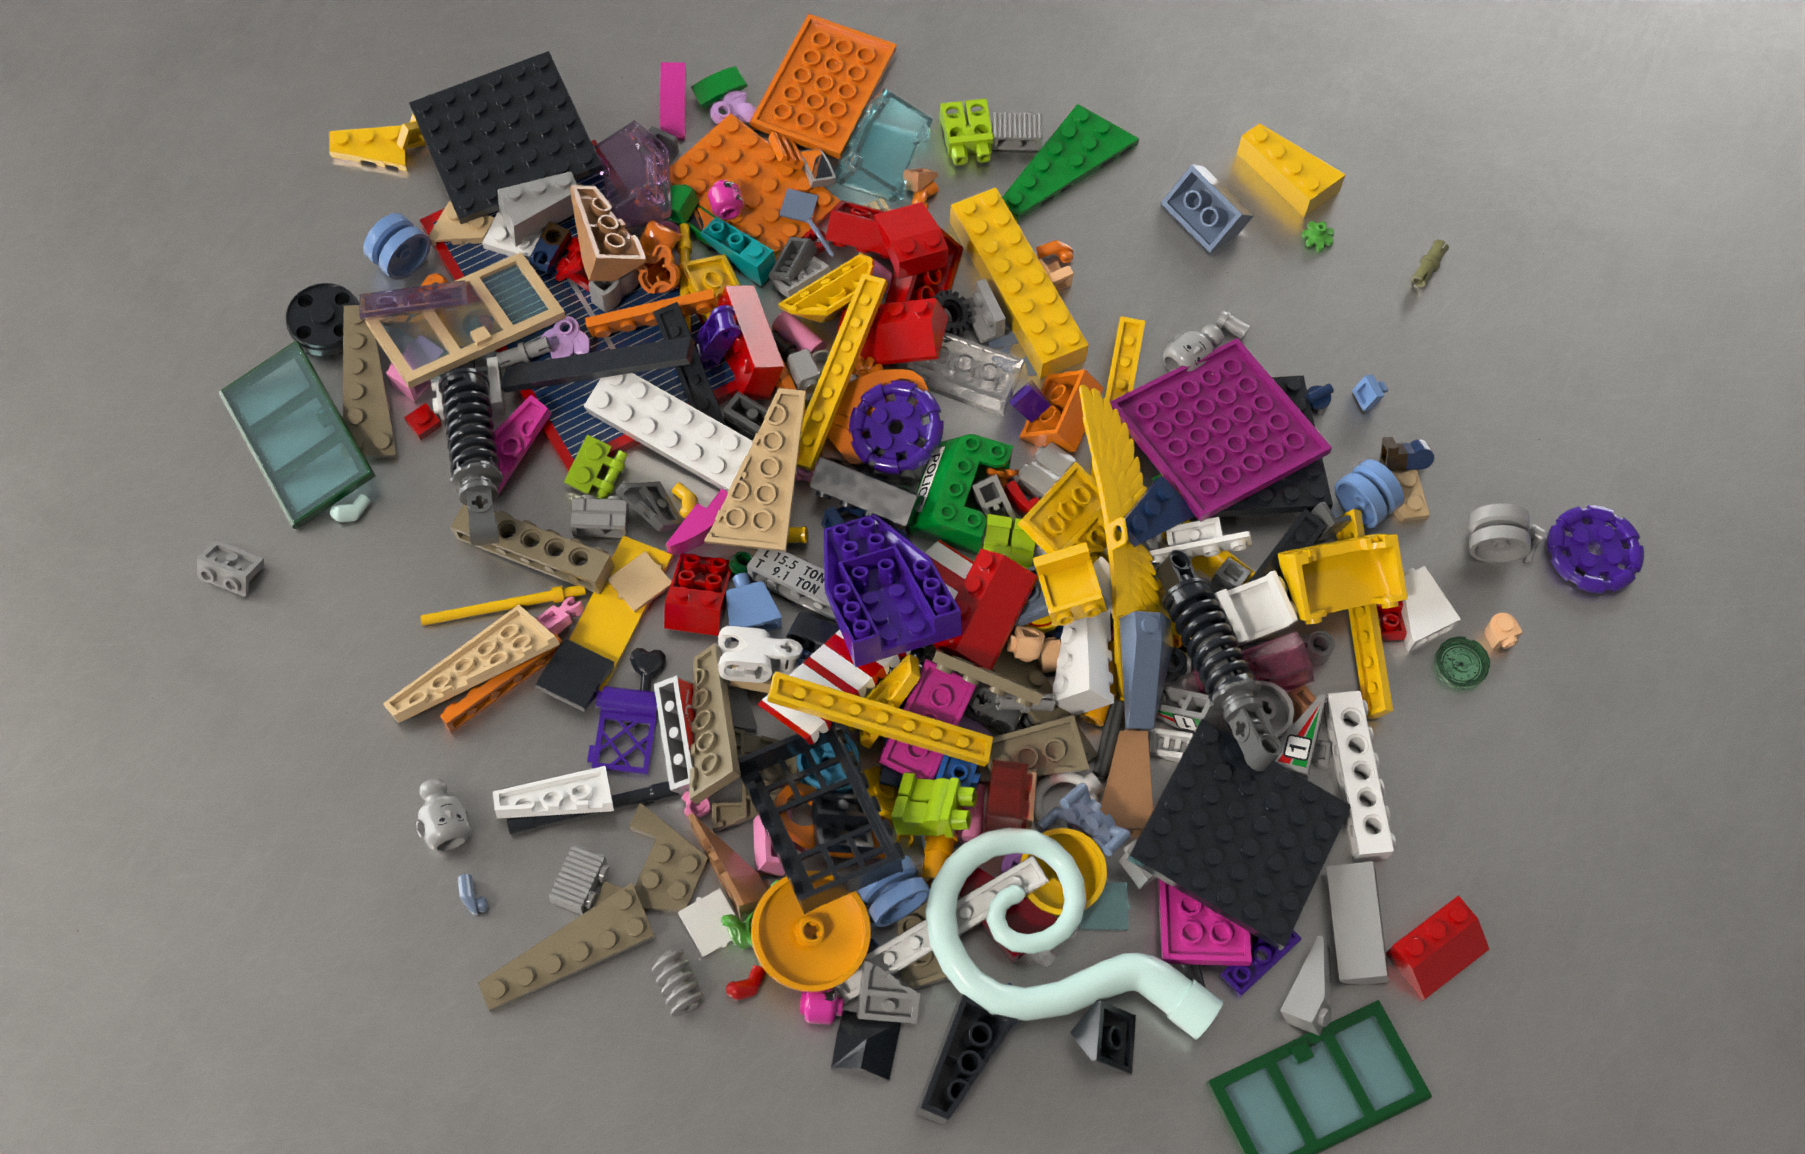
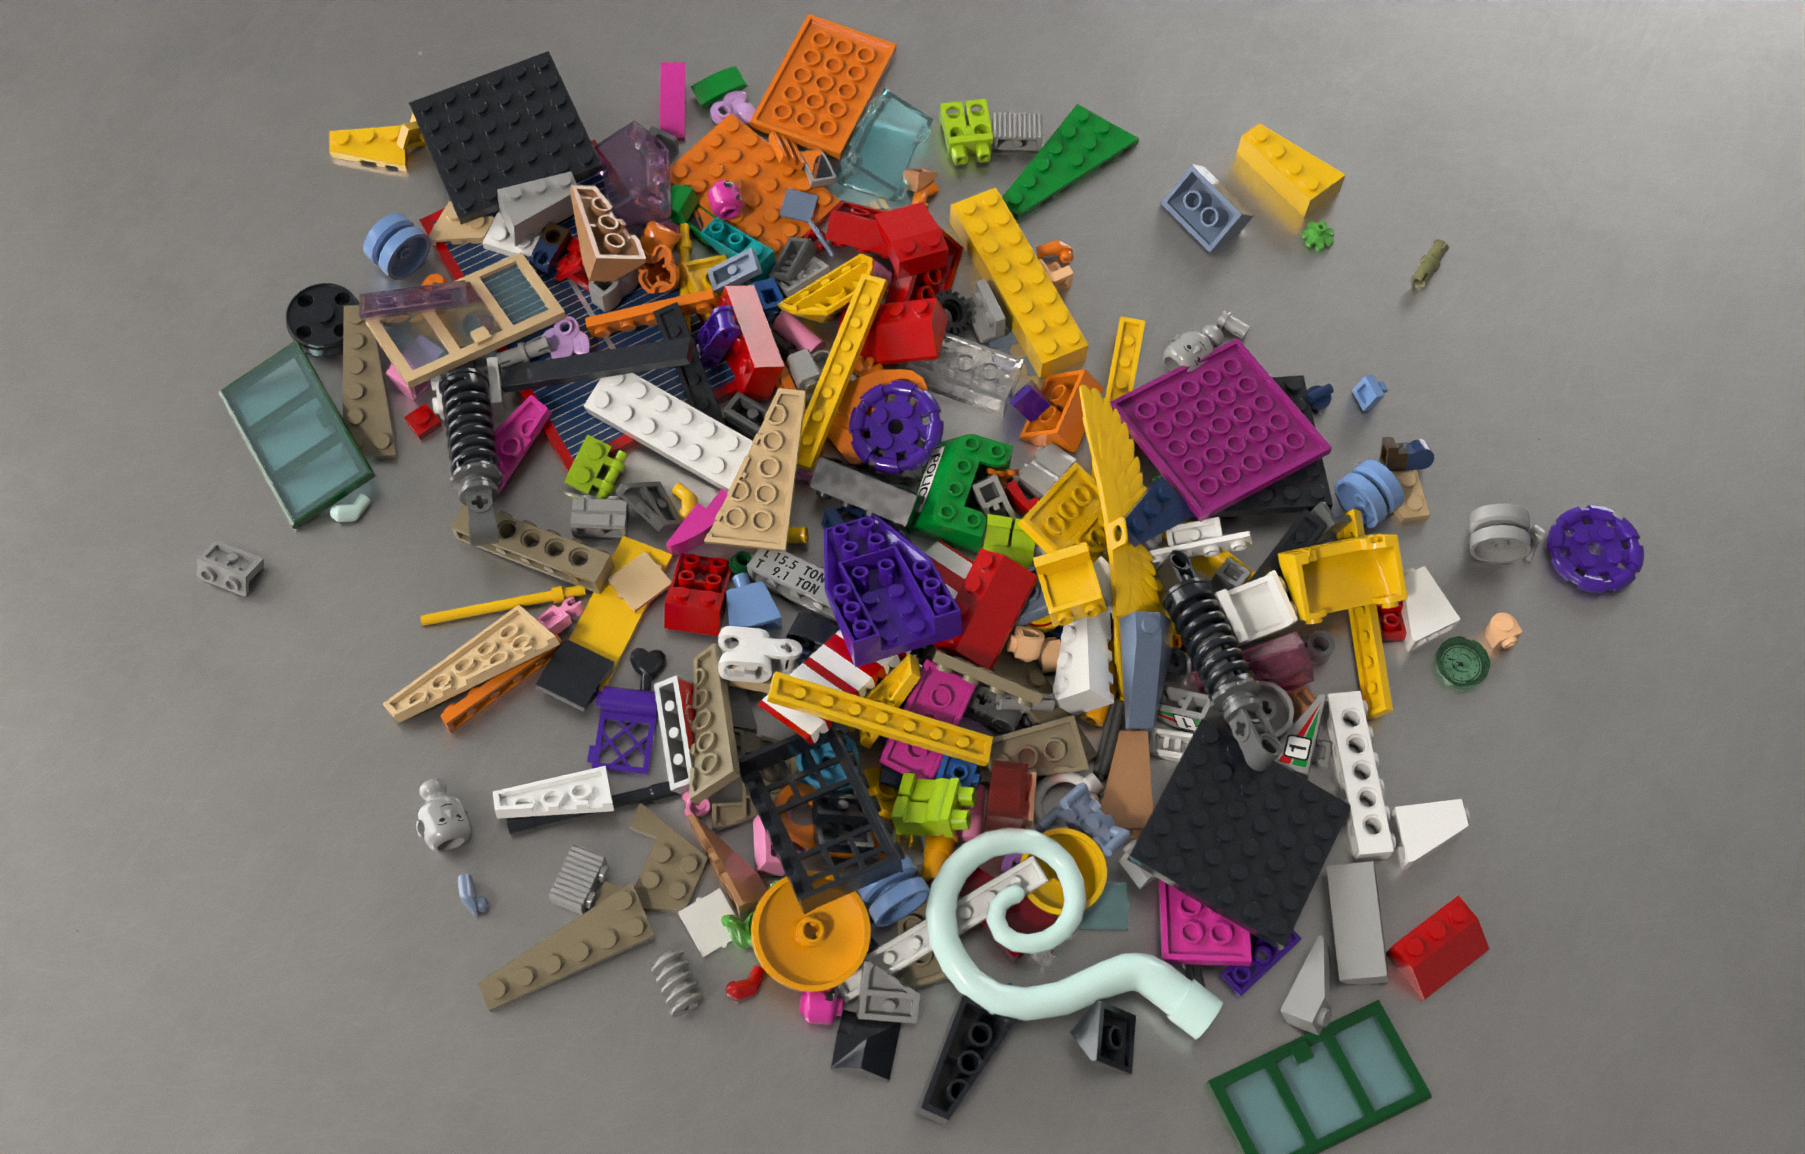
(734, 270): none -> sand blue slope
(769, 297): none -> blue brick
(1426, 828): none -> white slope

